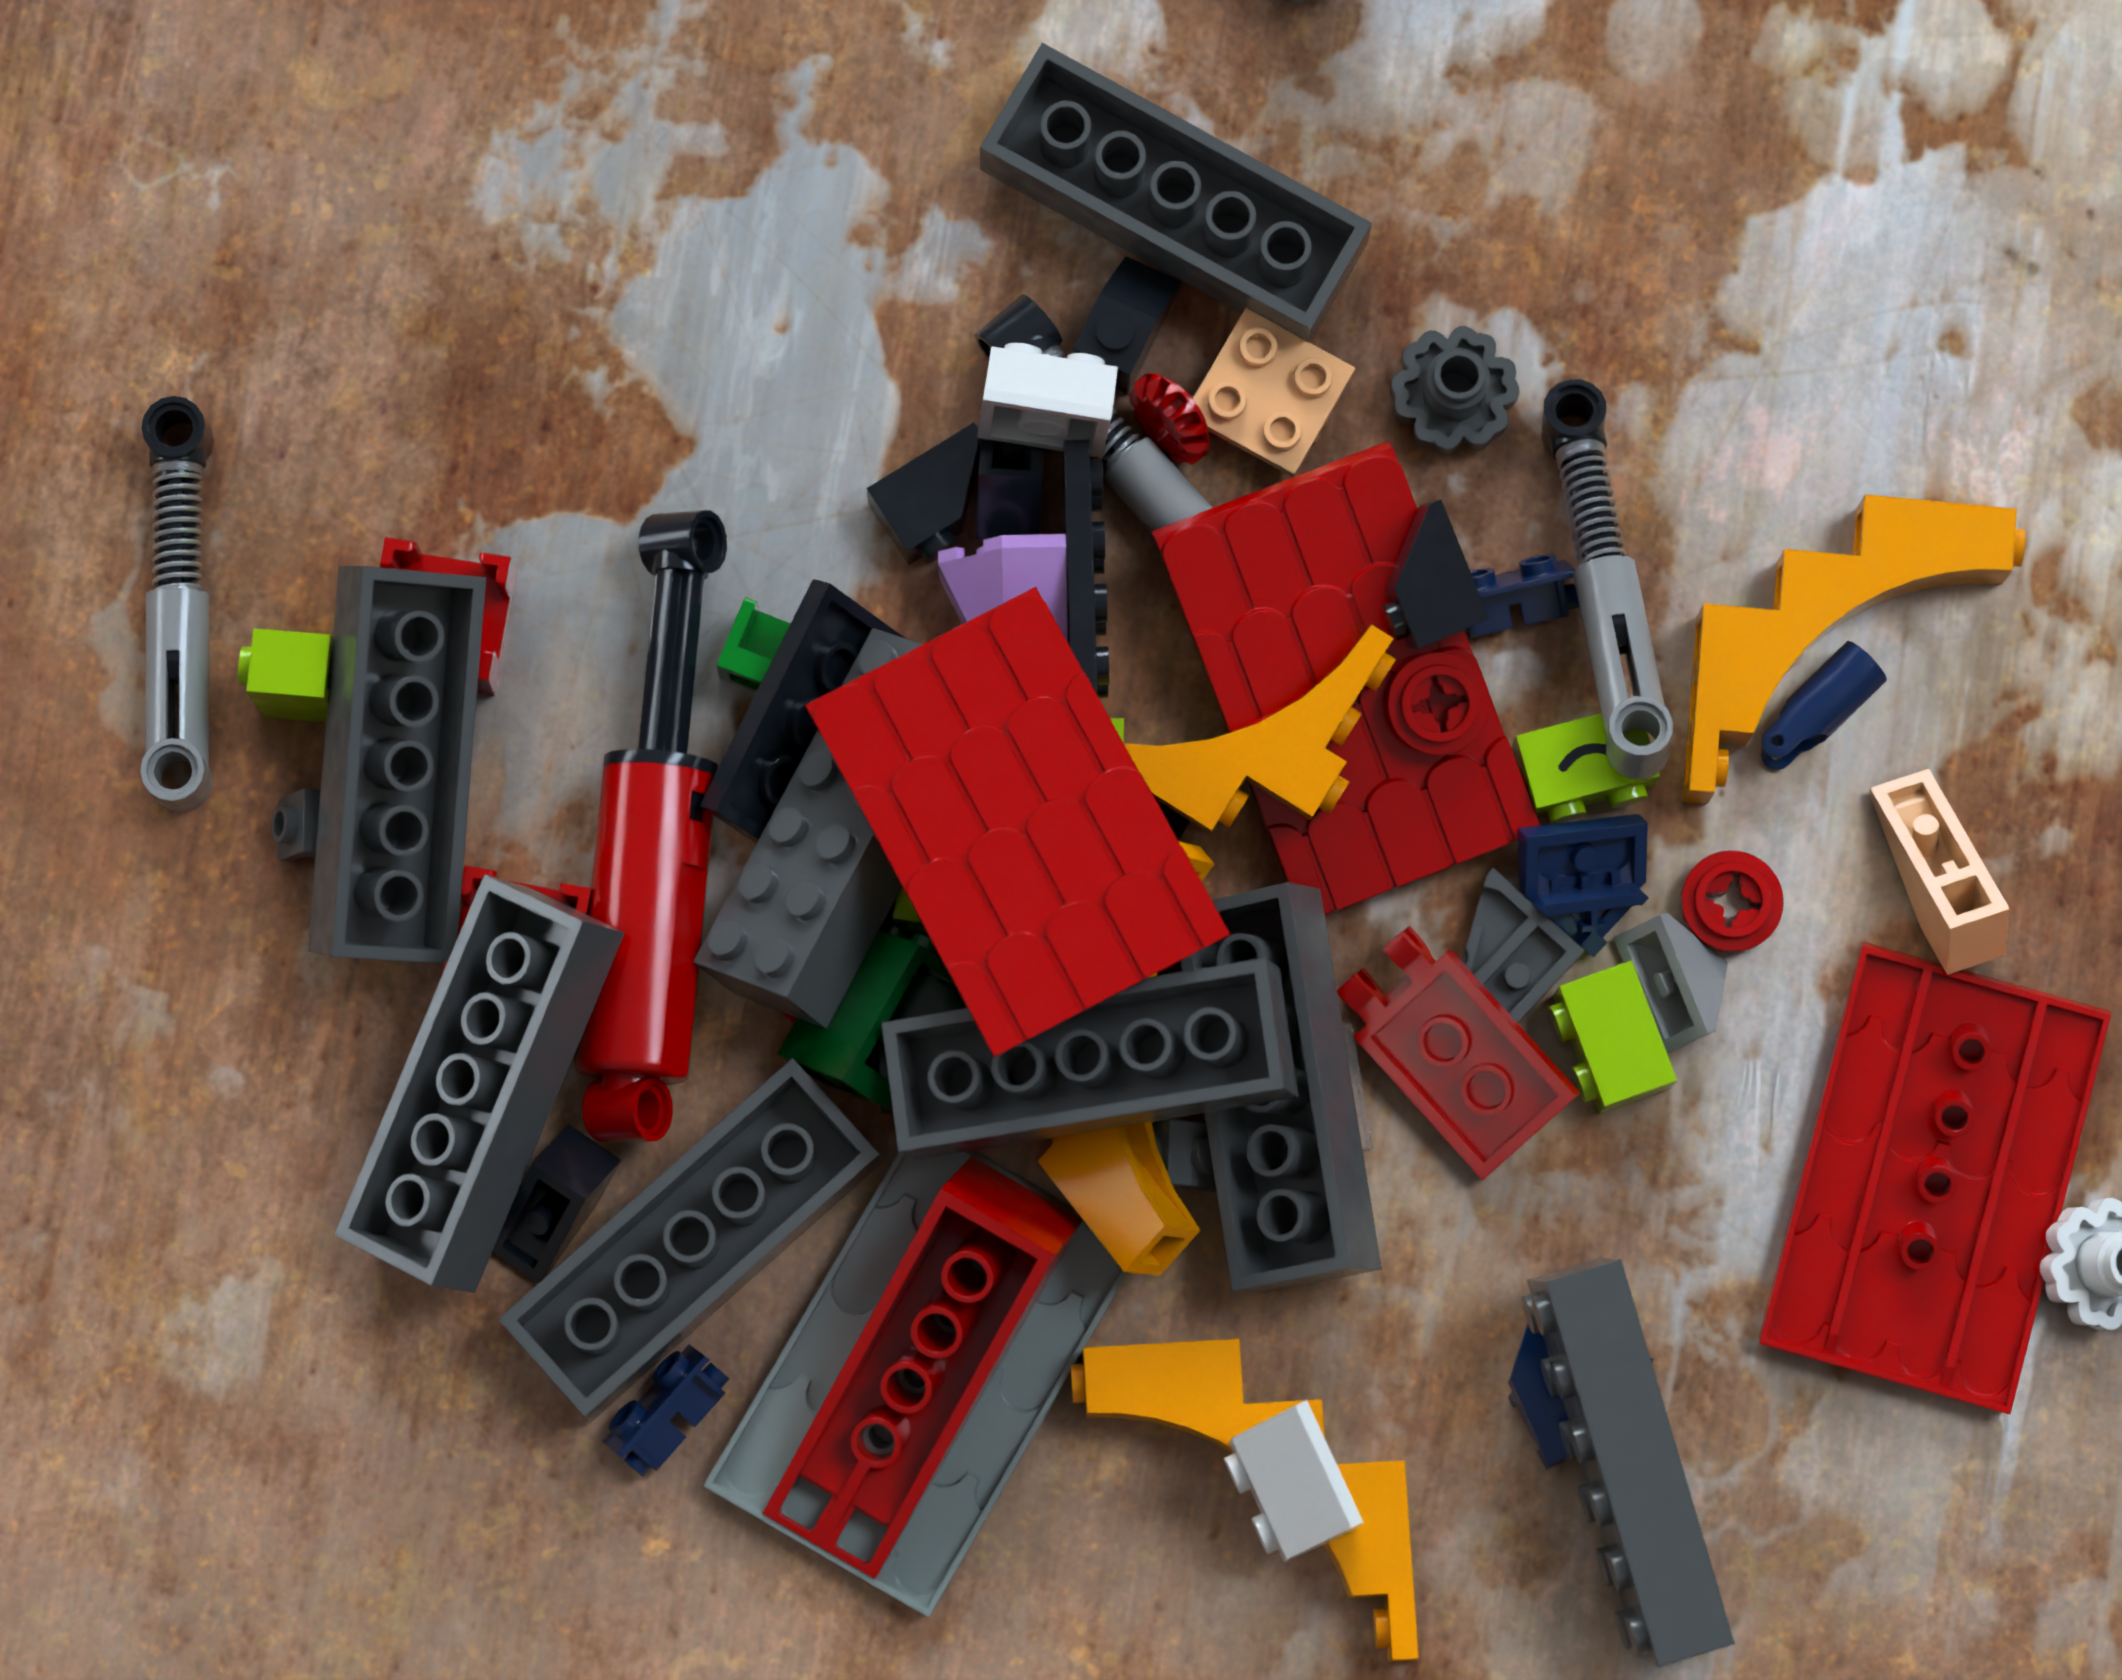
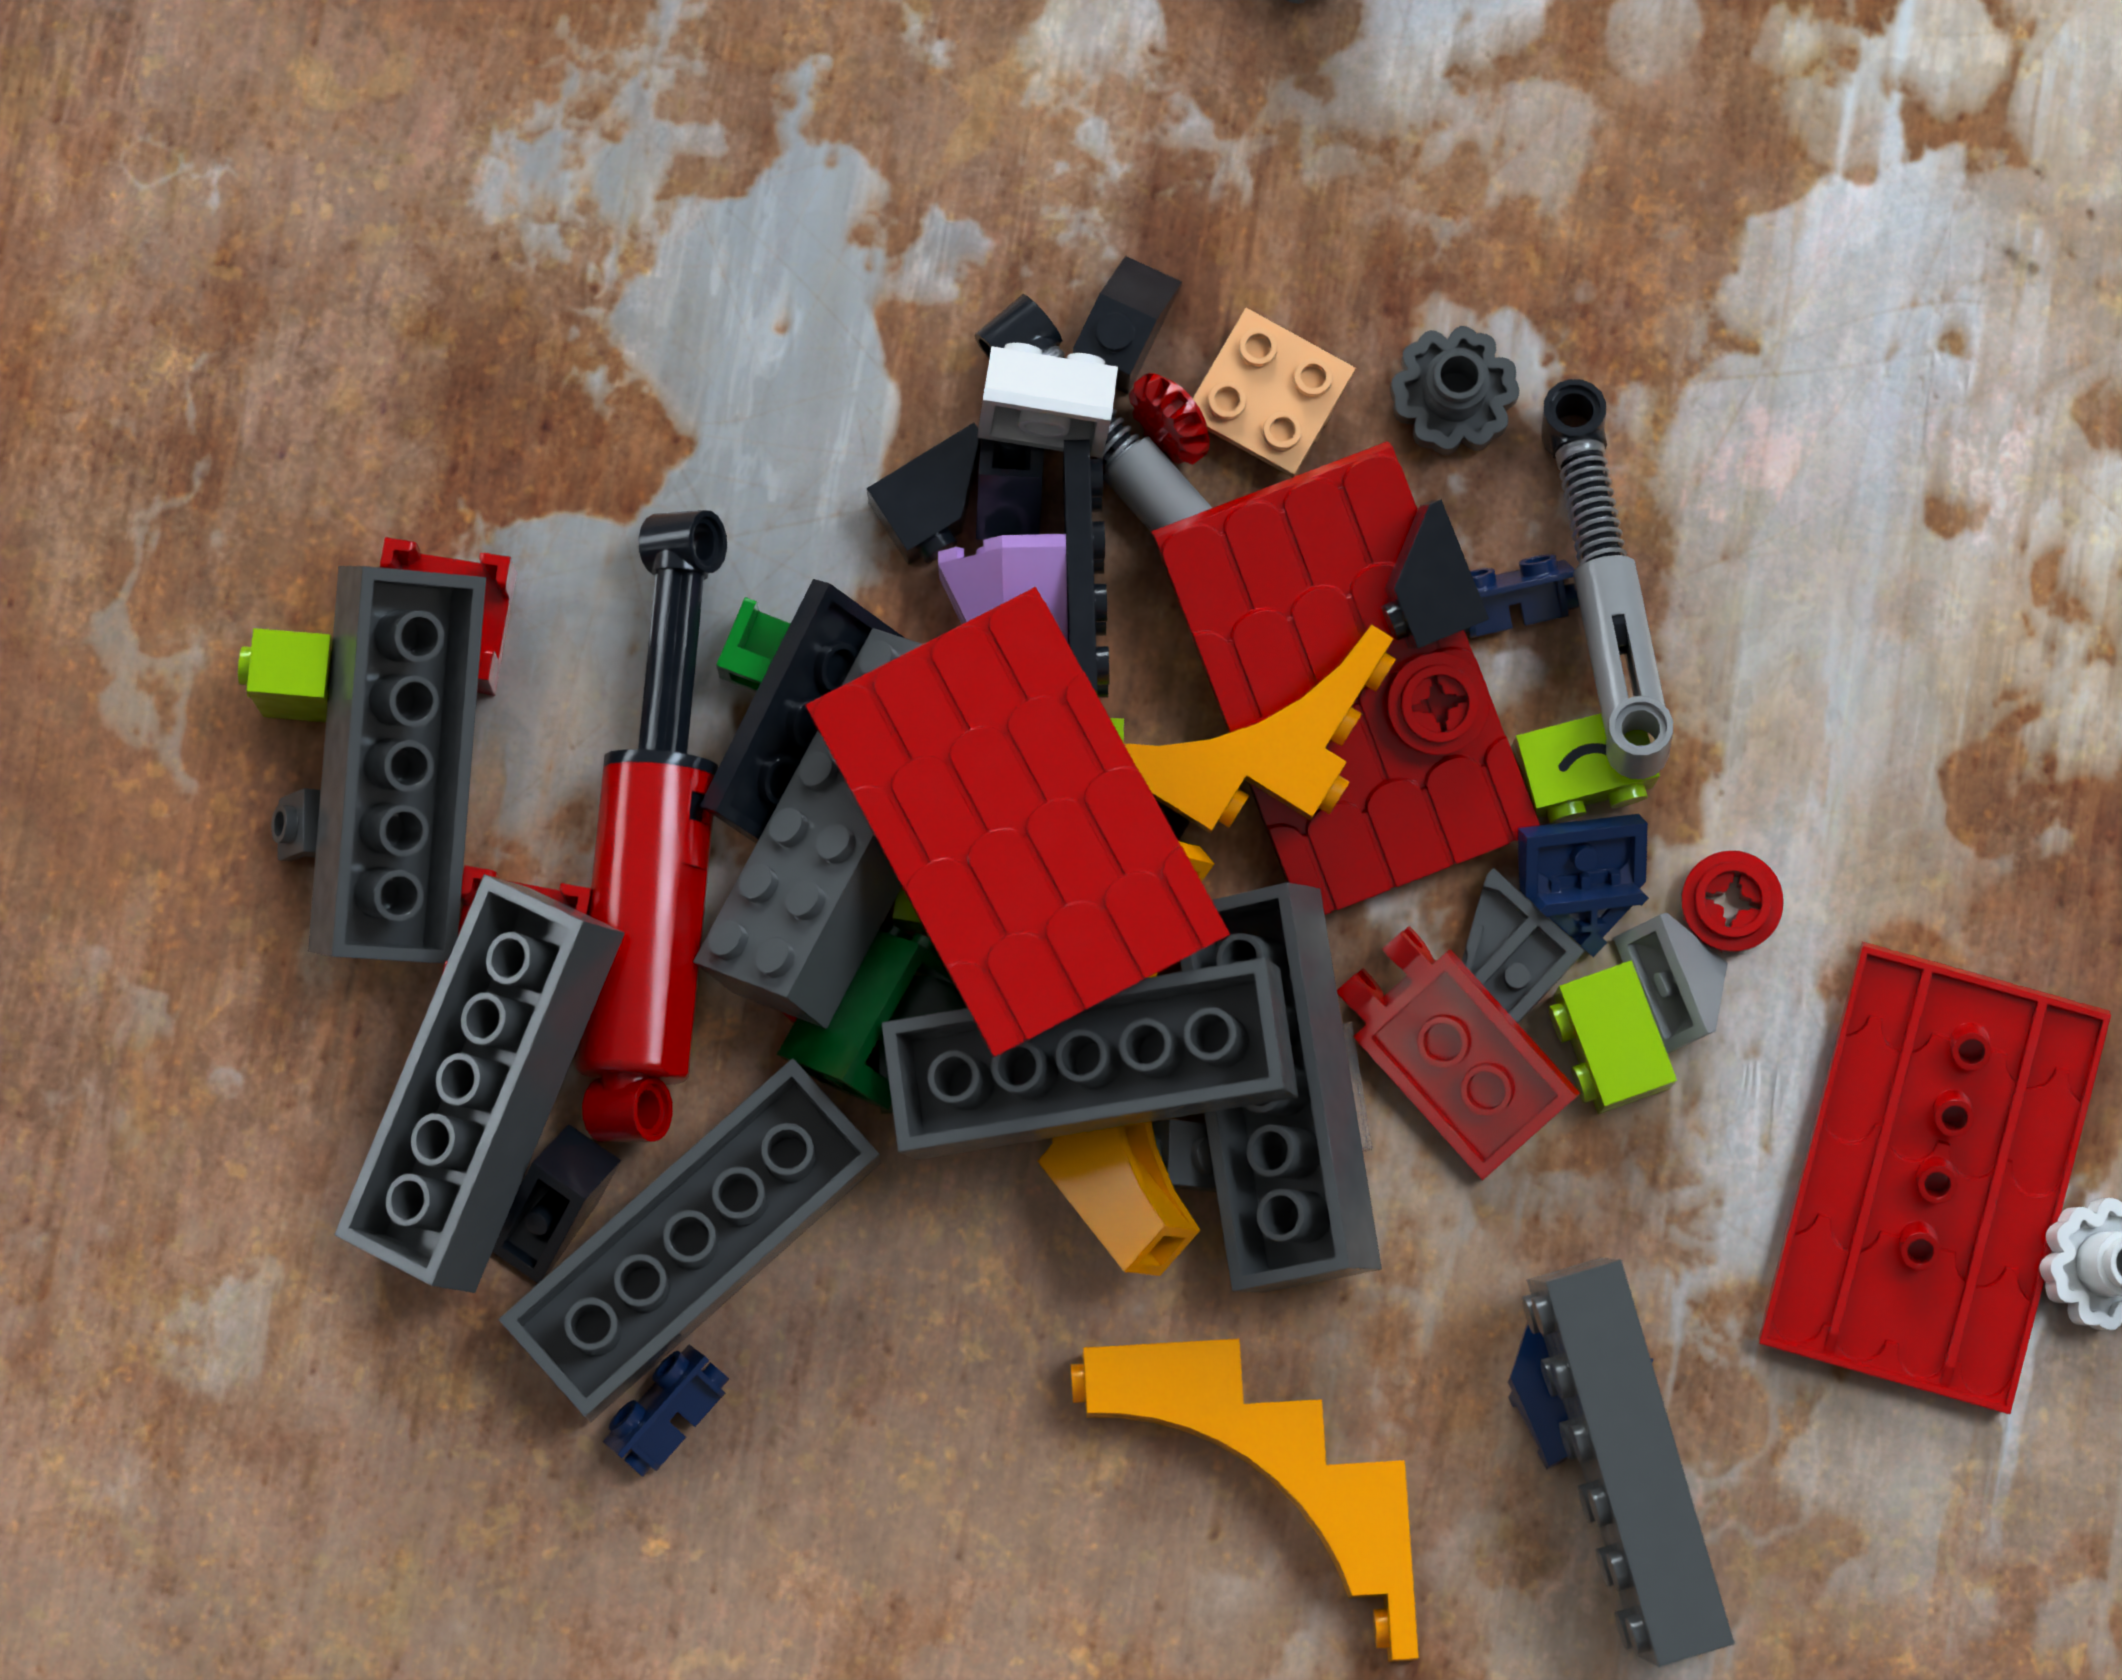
(177, 610): piece -> none
(920, 1372): piece -> none
(1173, 194): dark grey brick -> none
(1293, 1483): white slope -> none
(1748, 650): light orange arch -> none
(1822, 705): dark blue piece -> none
(1942, 873): light nougat slope -> none

